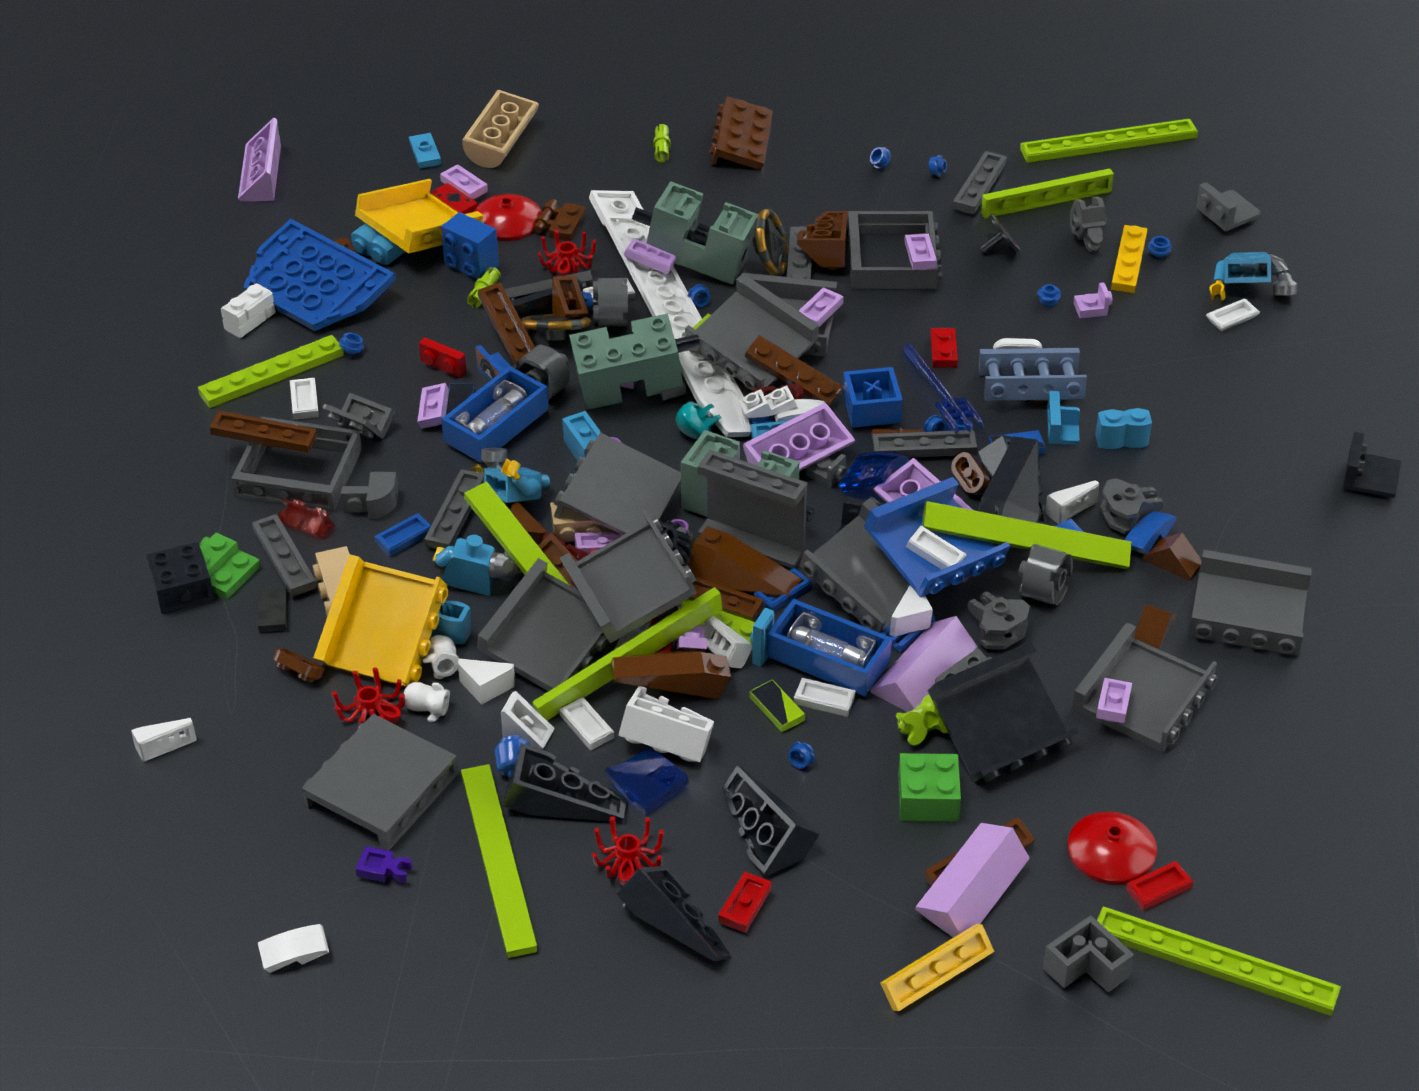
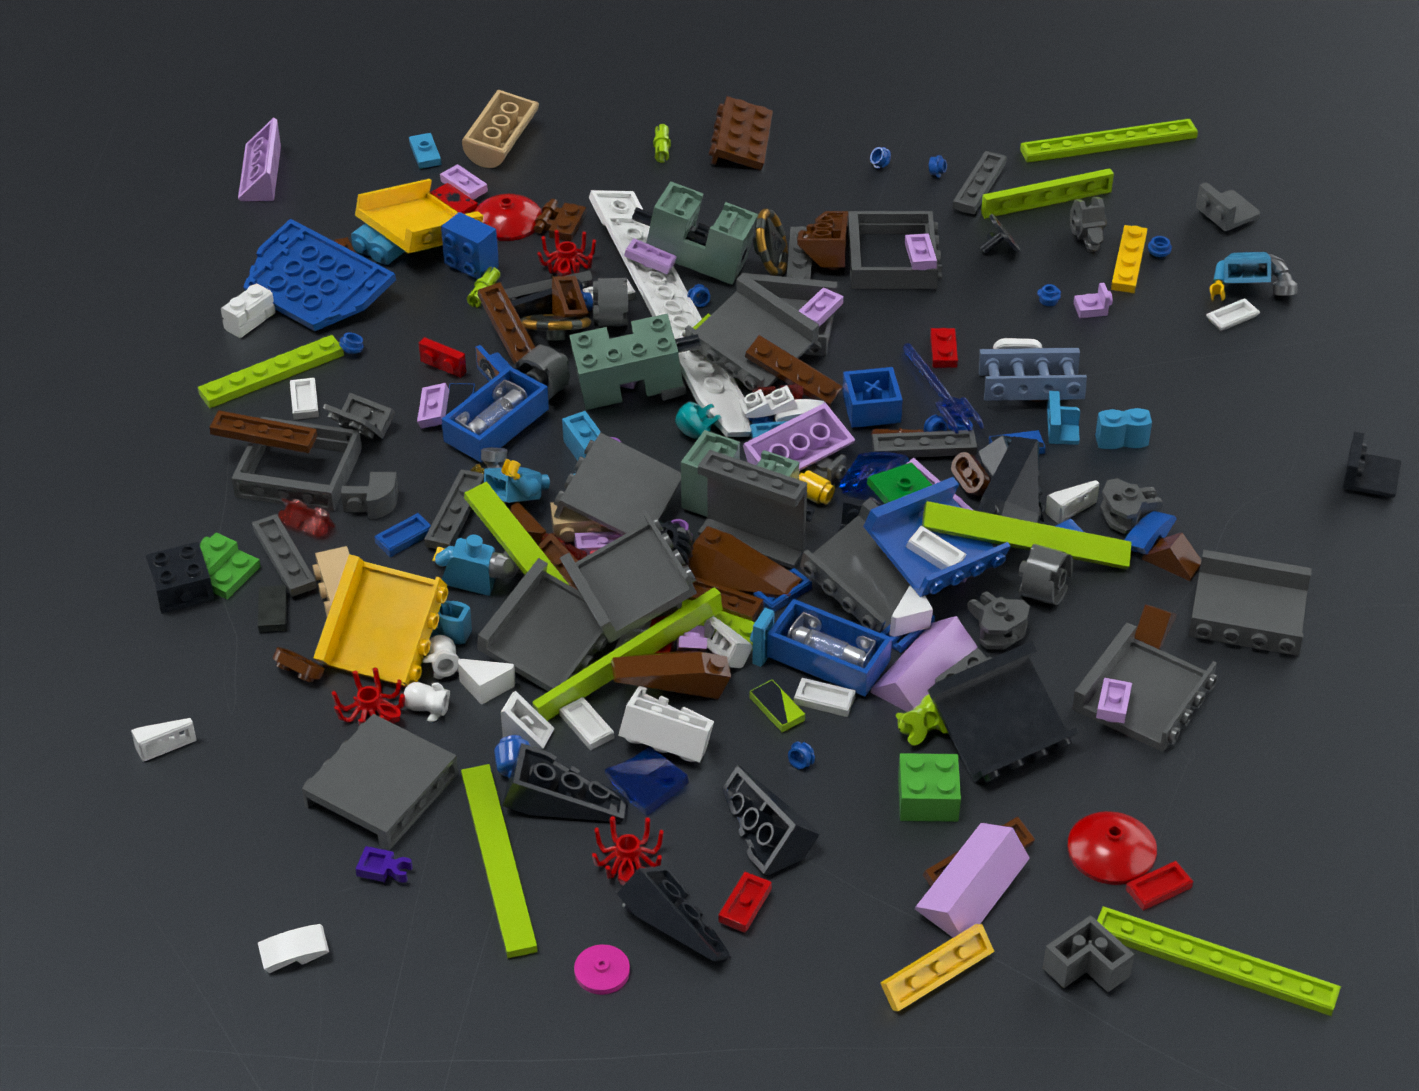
(602, 969): none -> dark pink piece
(818, 488): none -> yellow brick
(897, 482): none -> green plate

